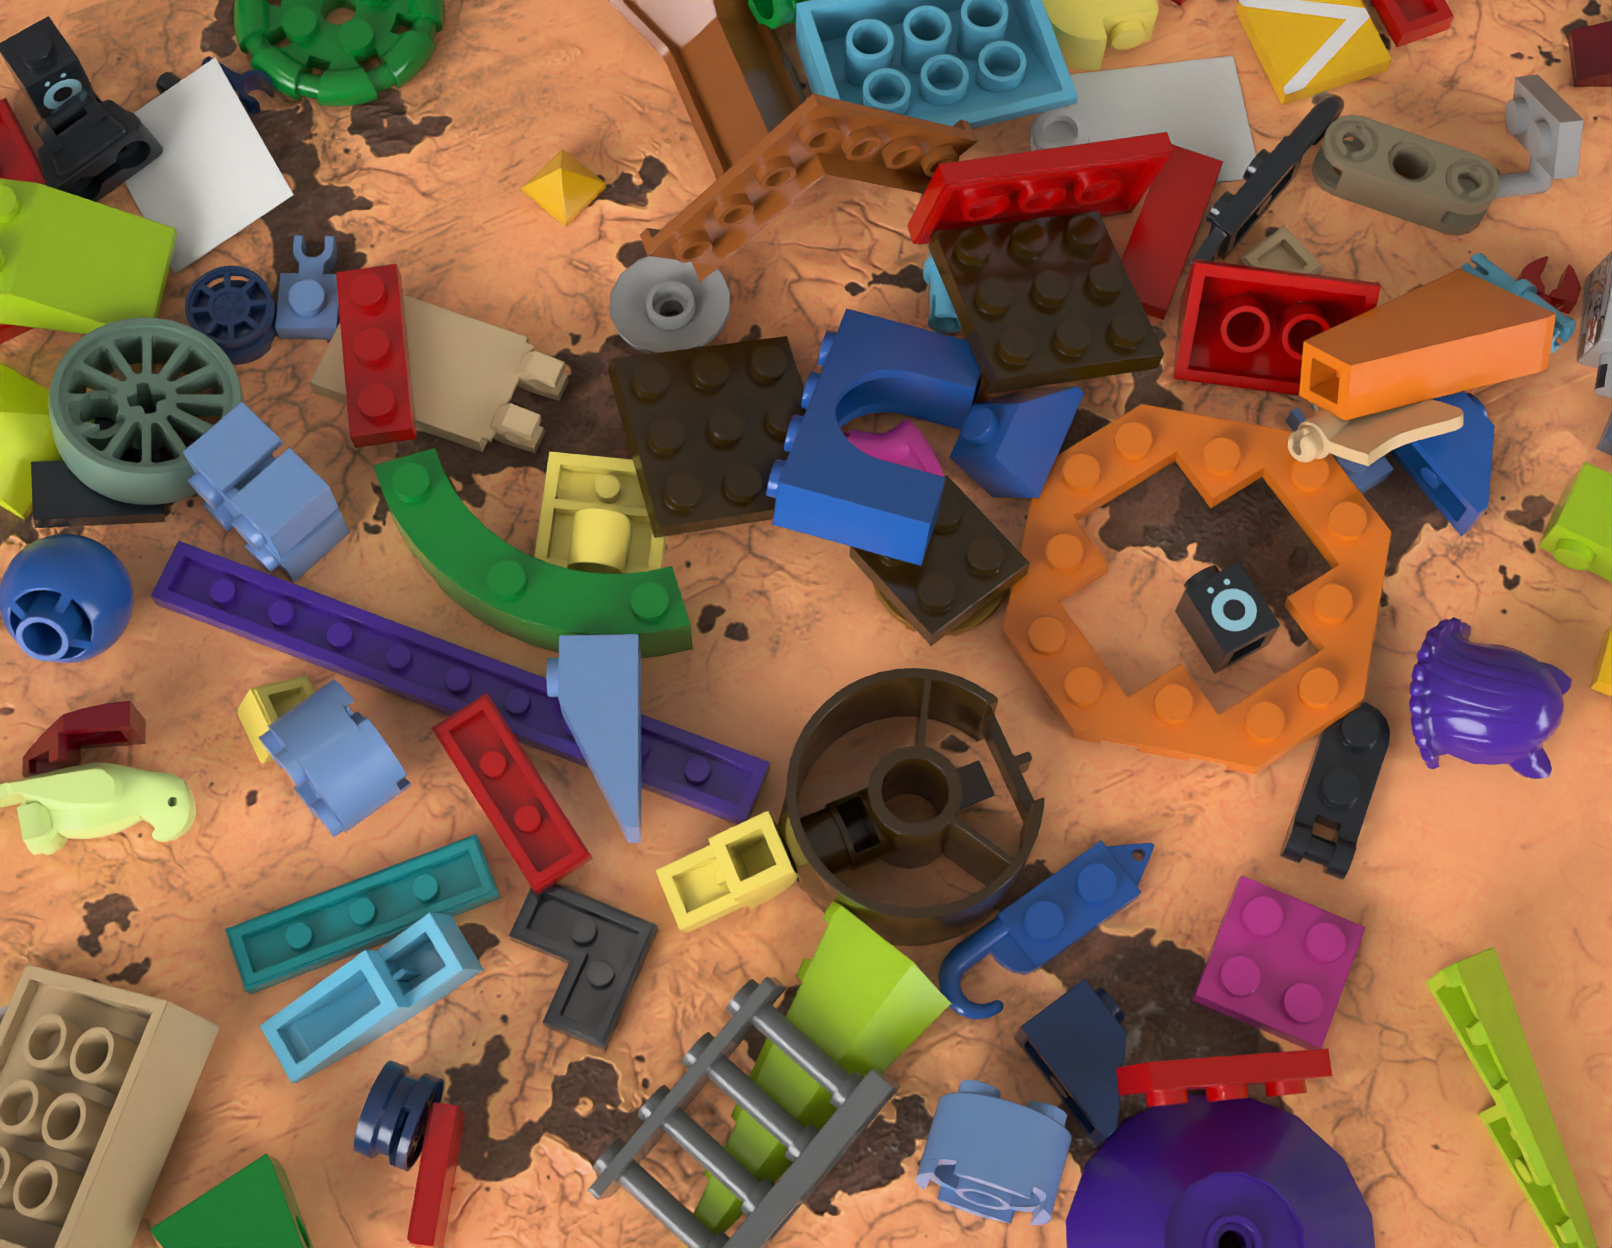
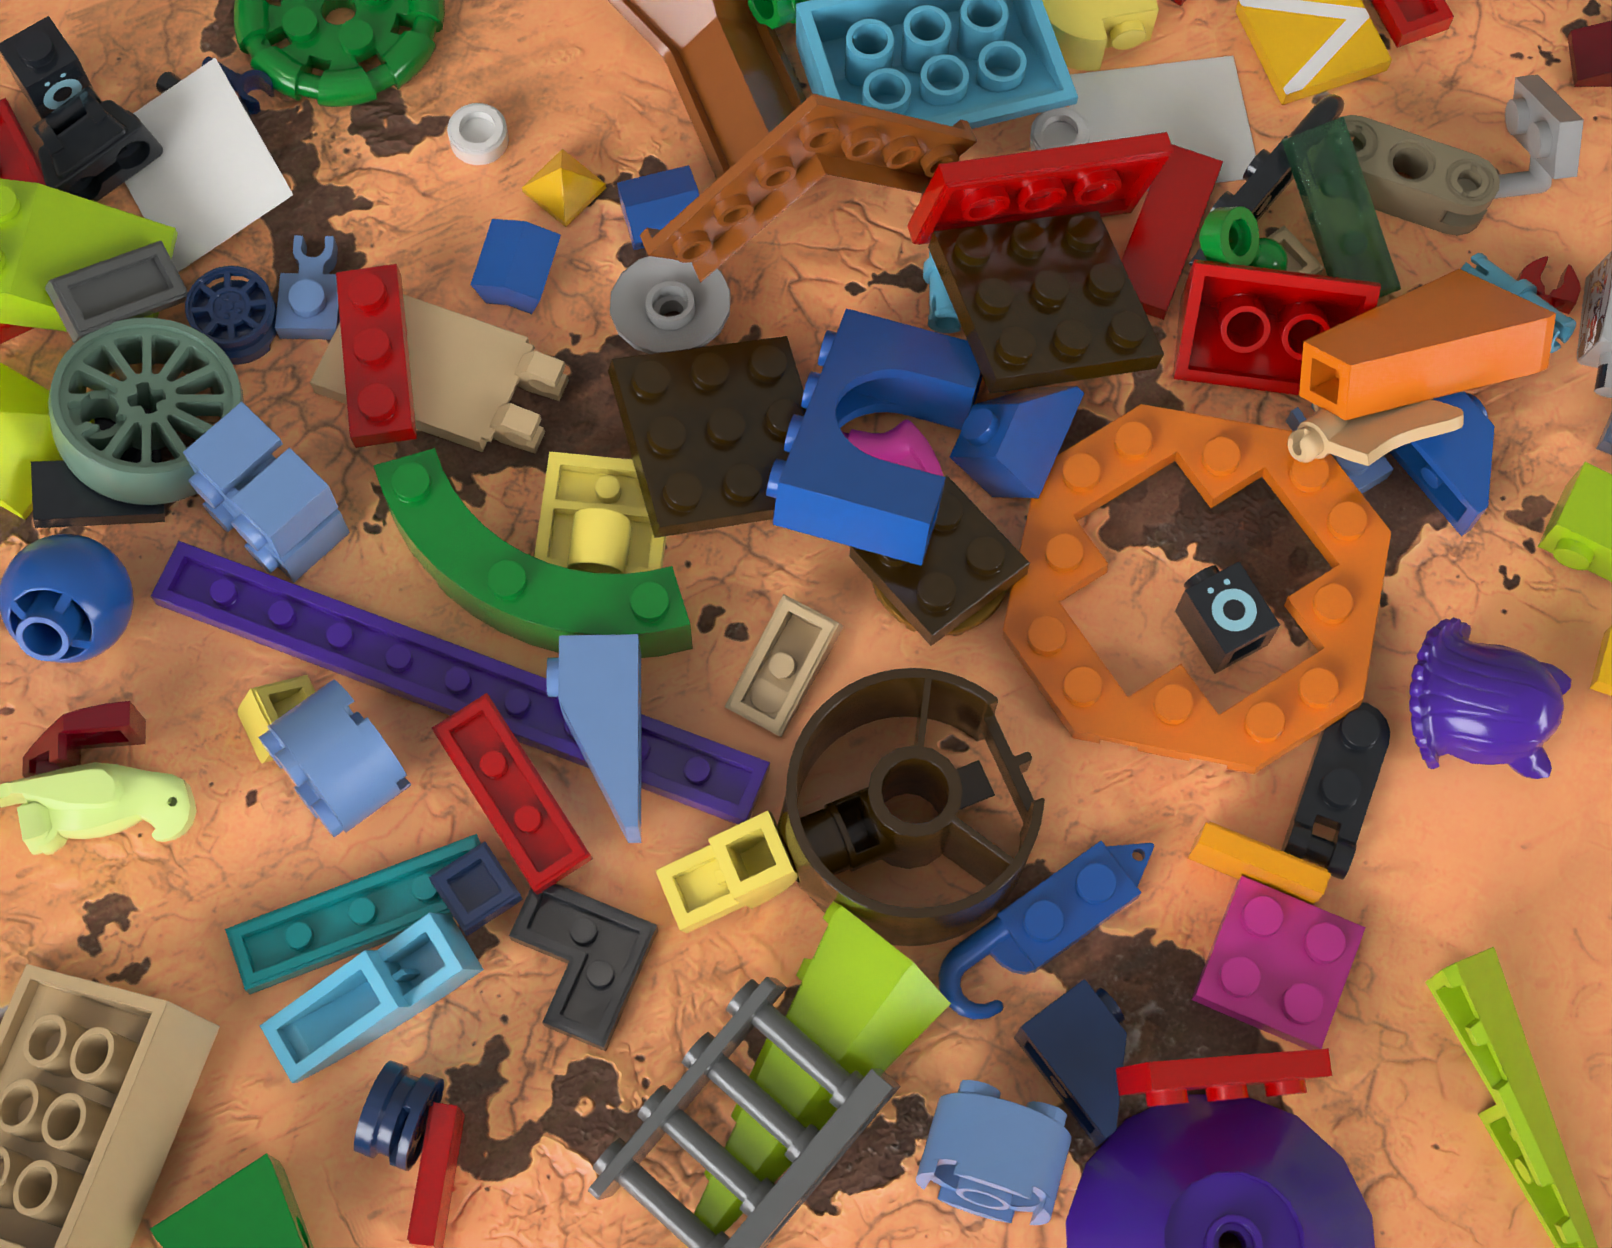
(117, 290): none -> dark grey tile
(475, 888): none -> dark blue tile
(478, 134): none -> white tile
(514, 264): none -> blue piece
(655, 200): none -> blue piece
(783, 665): none -> tan slope
(1232, 237): none -> green plate
(1243, 856): none -> light orange tile
(1340, 205): none -> clear green tile

